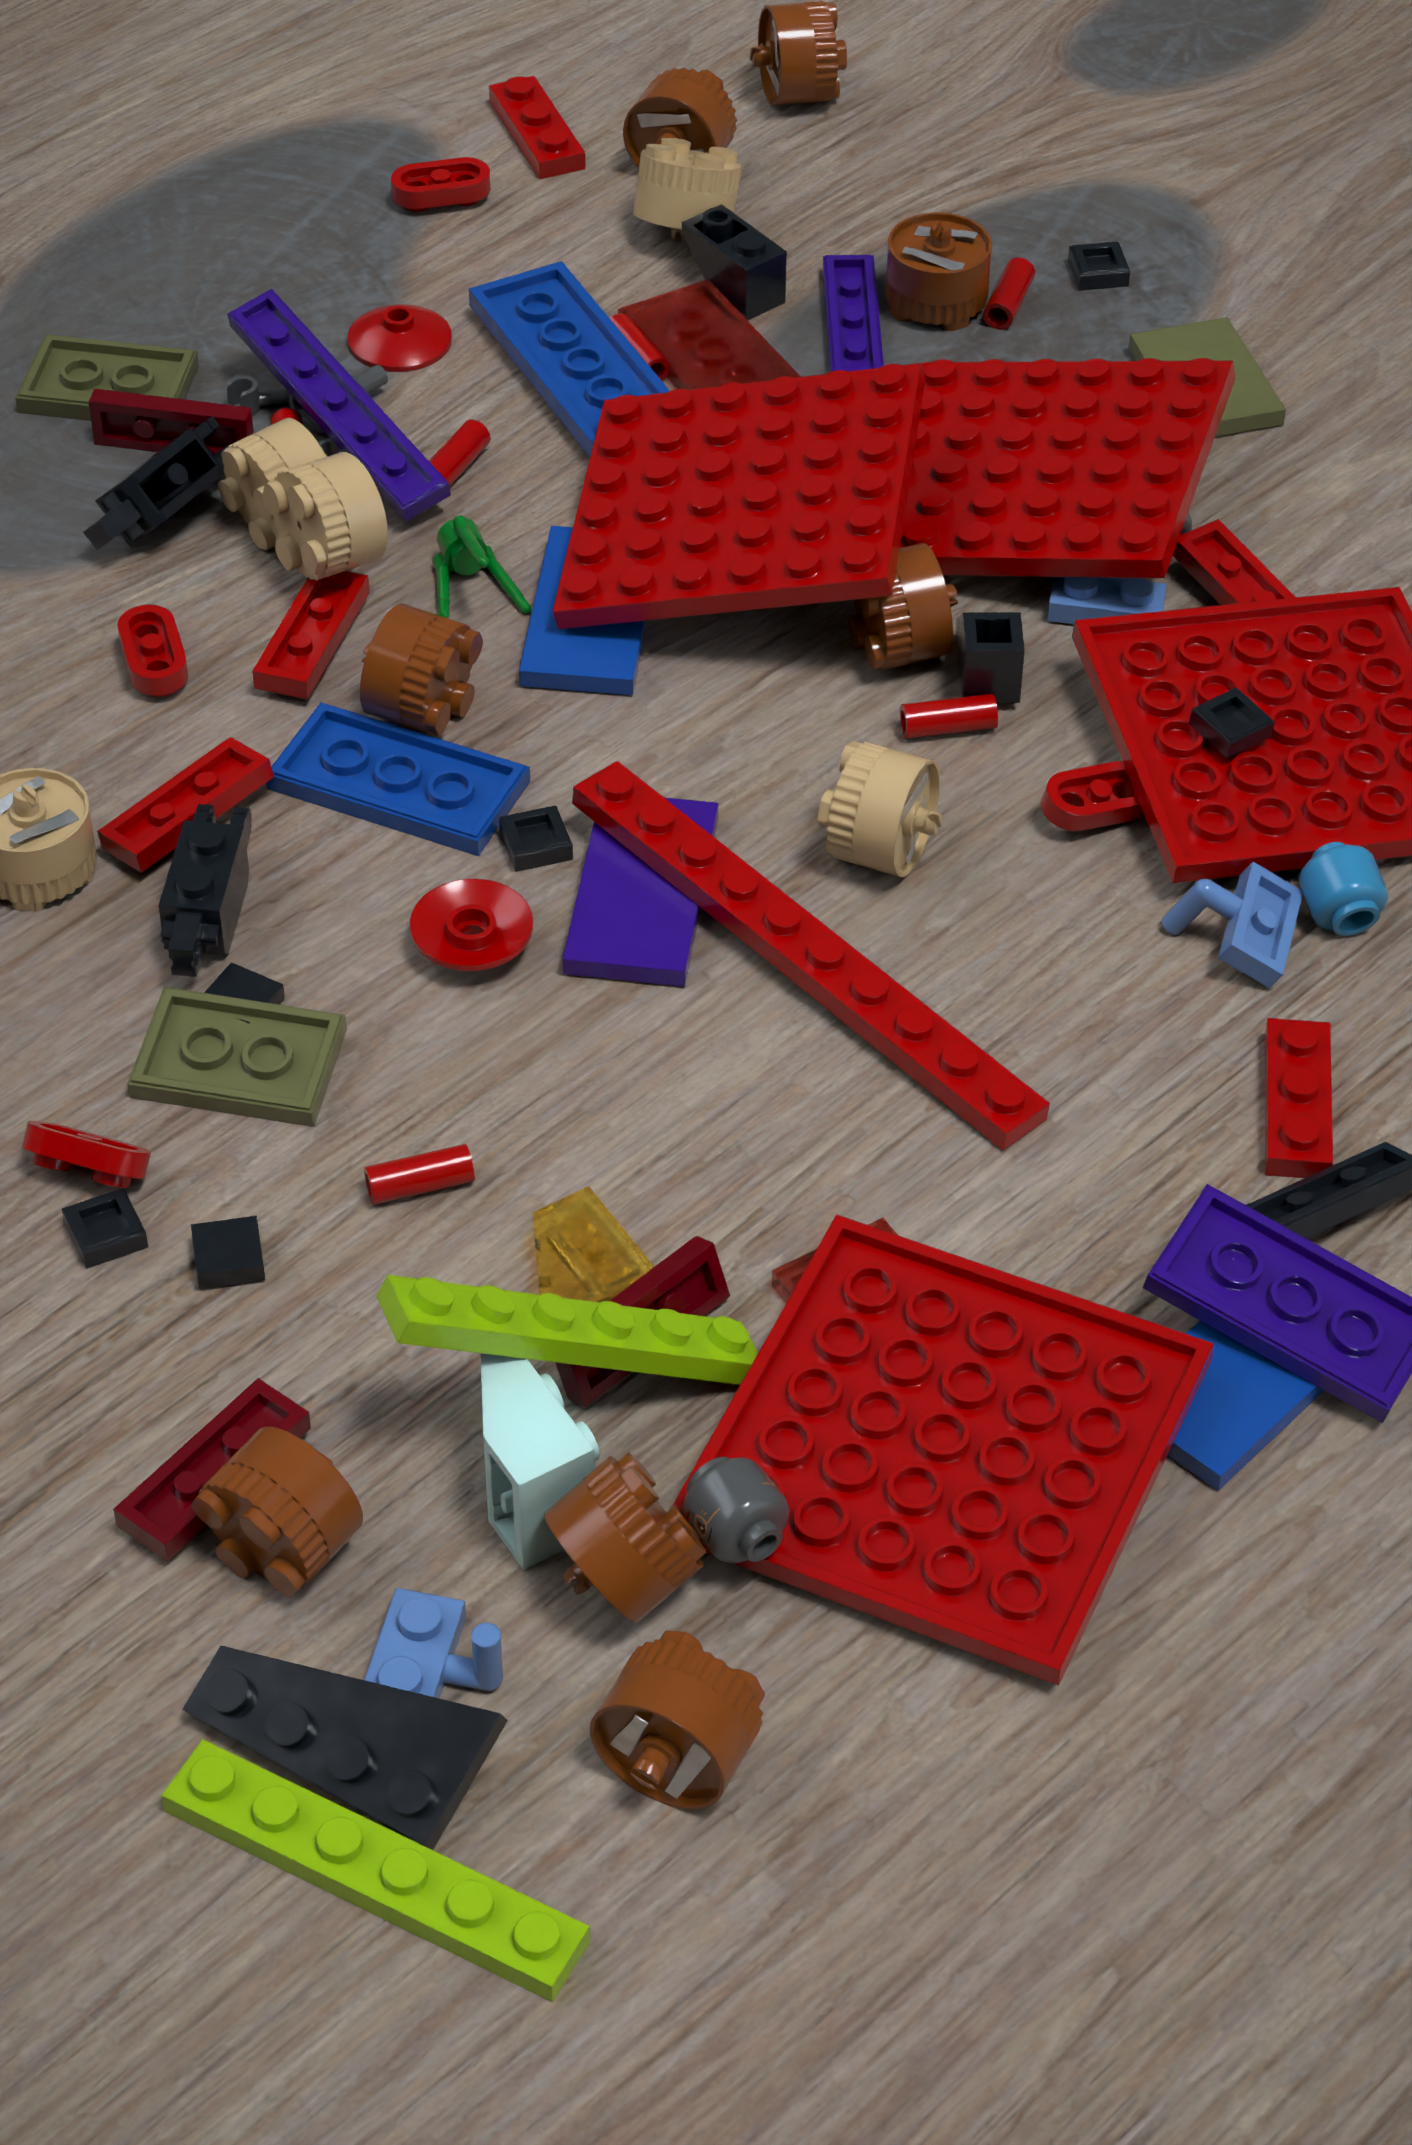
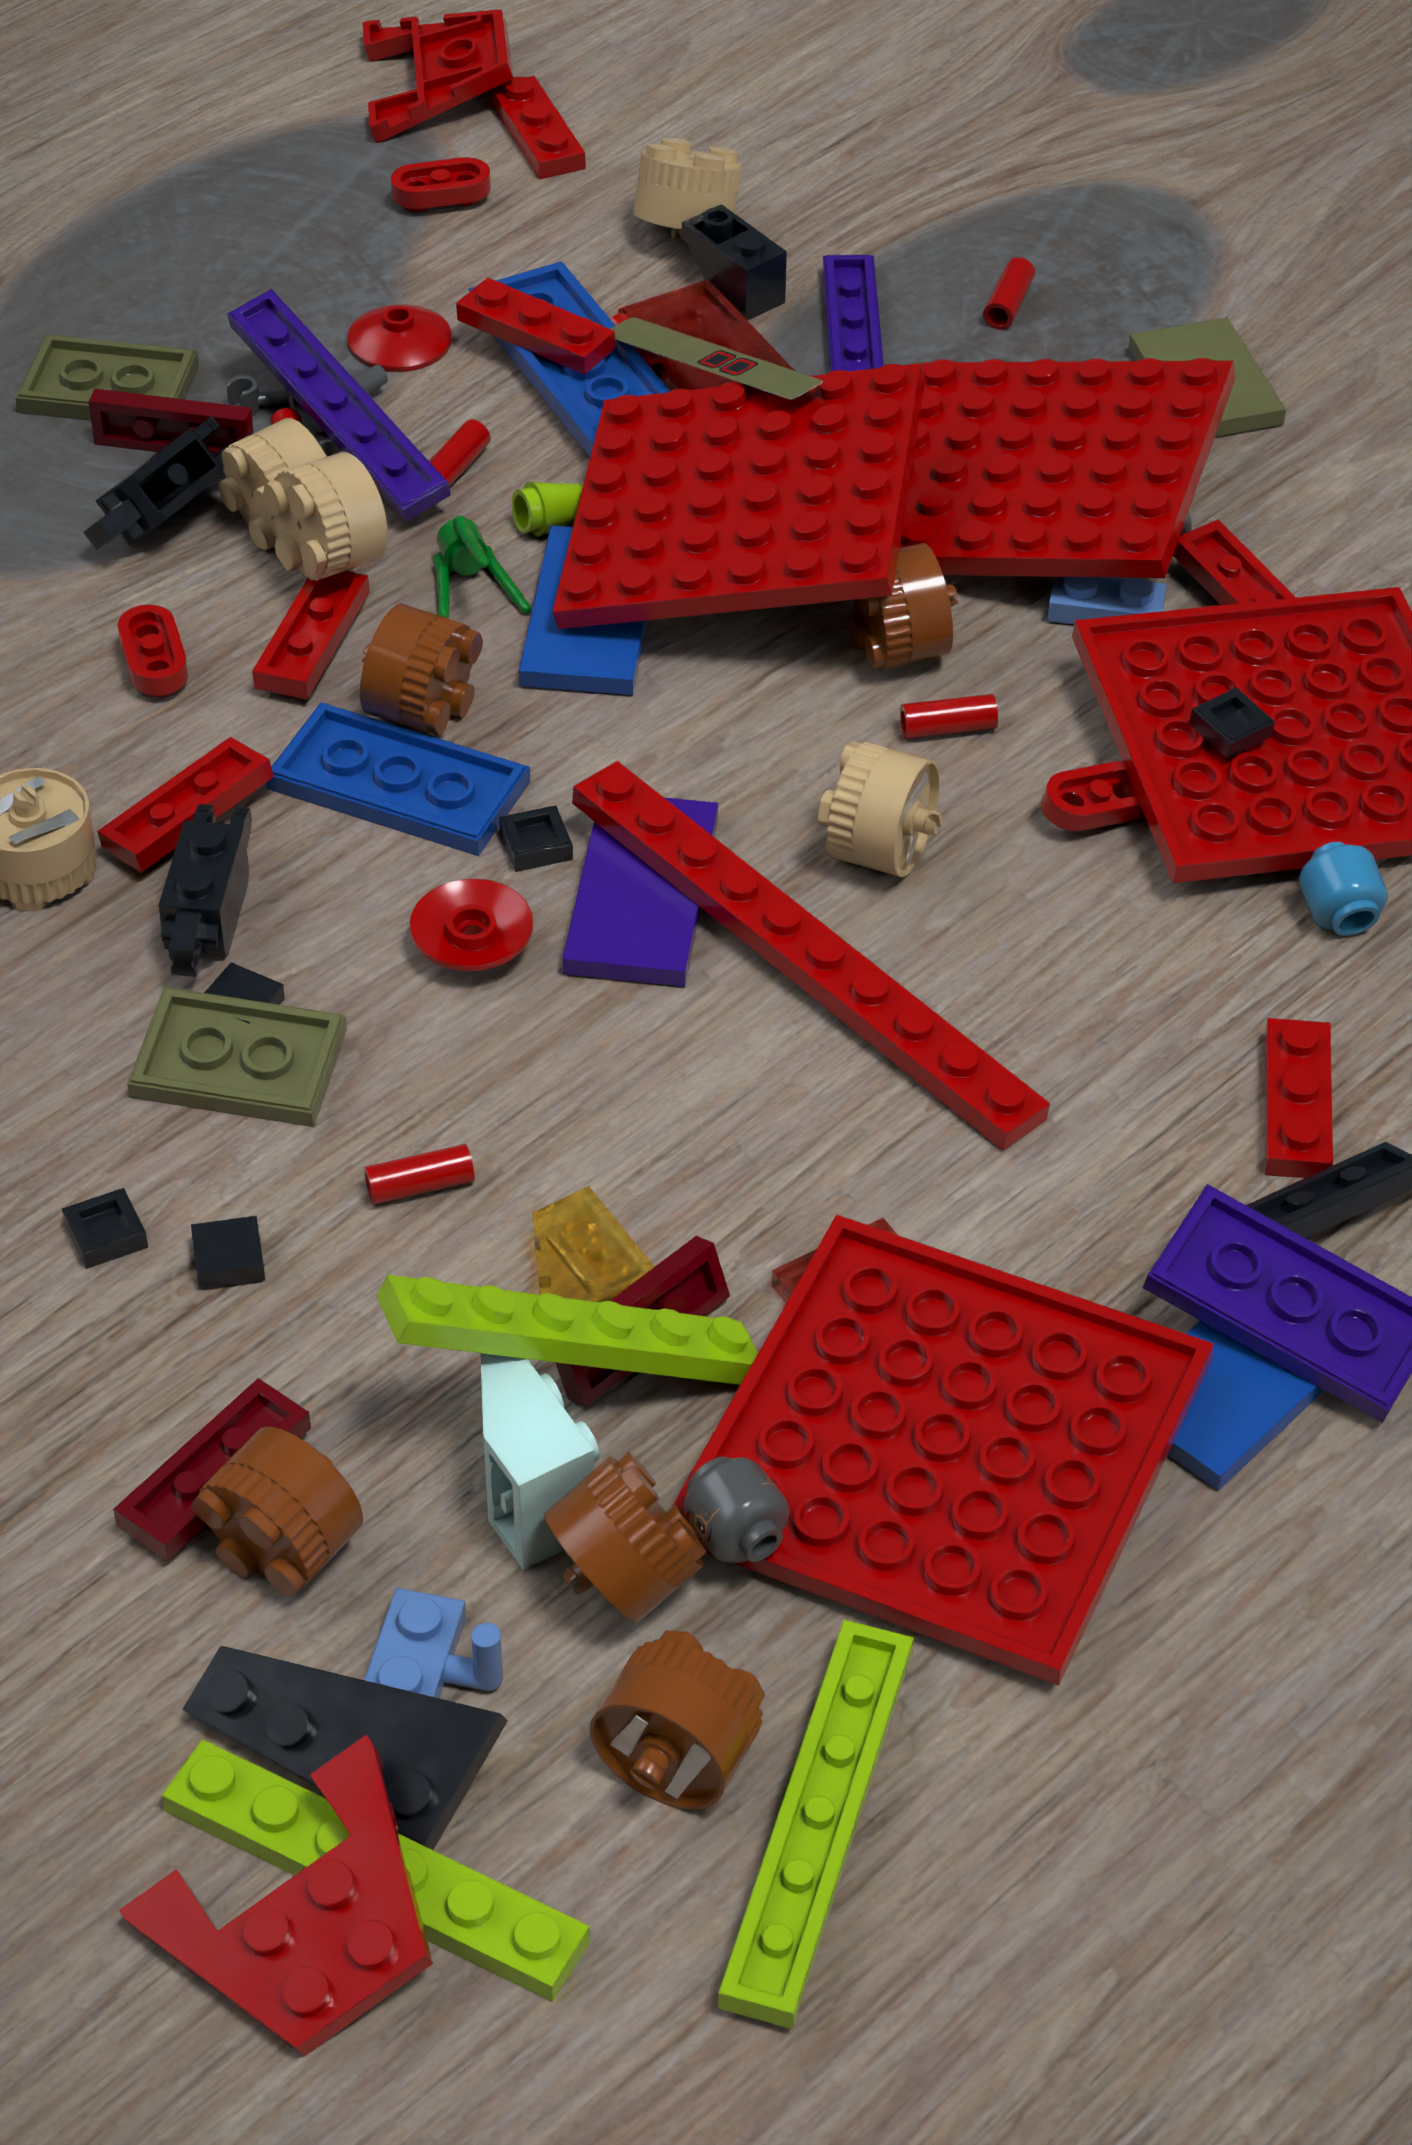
(62, 1146): red plate -> none
(320, 1941): none -> red wing
(451, 65): none -> red wing
(536, 325): none -> red plate
(545, 505): none -> lime cone
(682, 107): dark orange piece -> none
(714, 358): none -> olive sticker
(799, 52): dark orange piece -> none
(816, 1826): none -> lime plate
(938, 269): dark orange piece -> none
(991, 654): black slope -> none
(1098, 266): black tile -> none
(1258, 923): medium blue plate -> none

